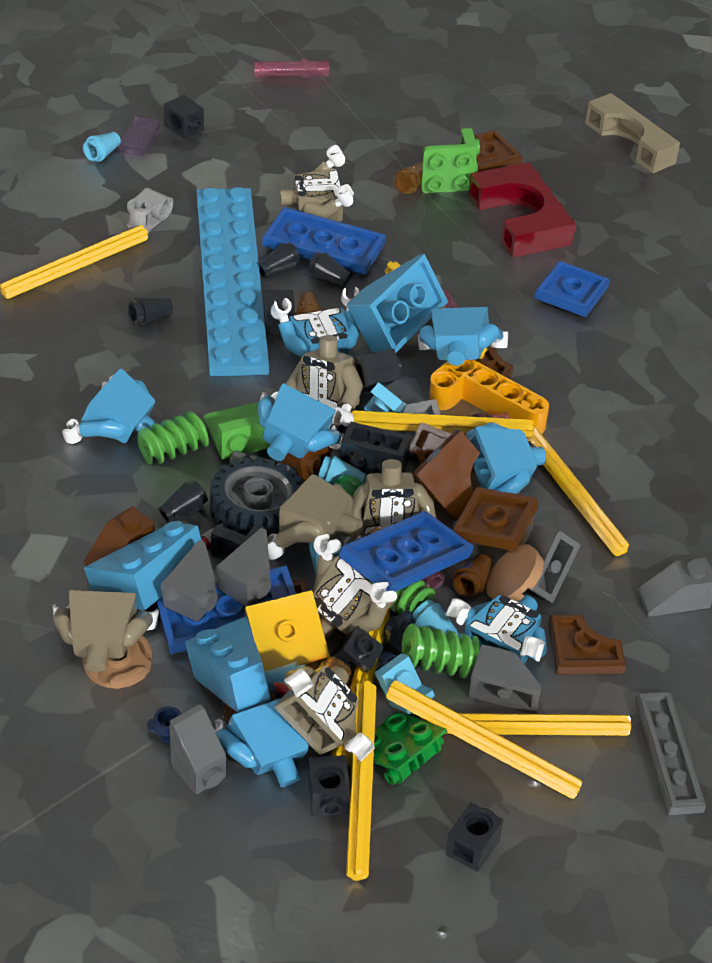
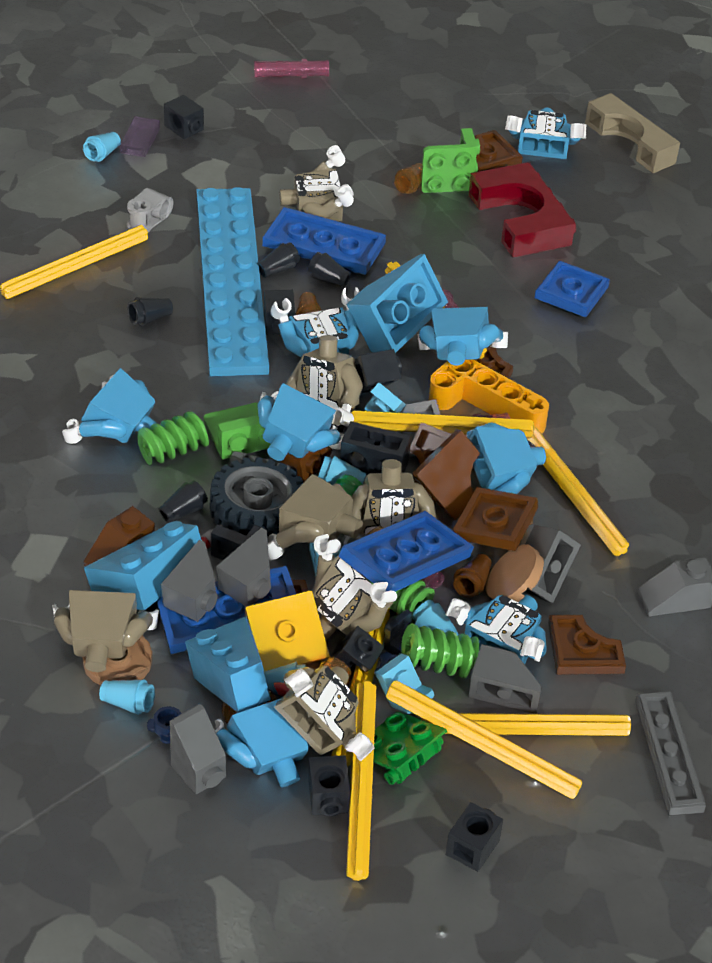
(130, 695): none -> medium azure cone
(545, 133): none -> torso

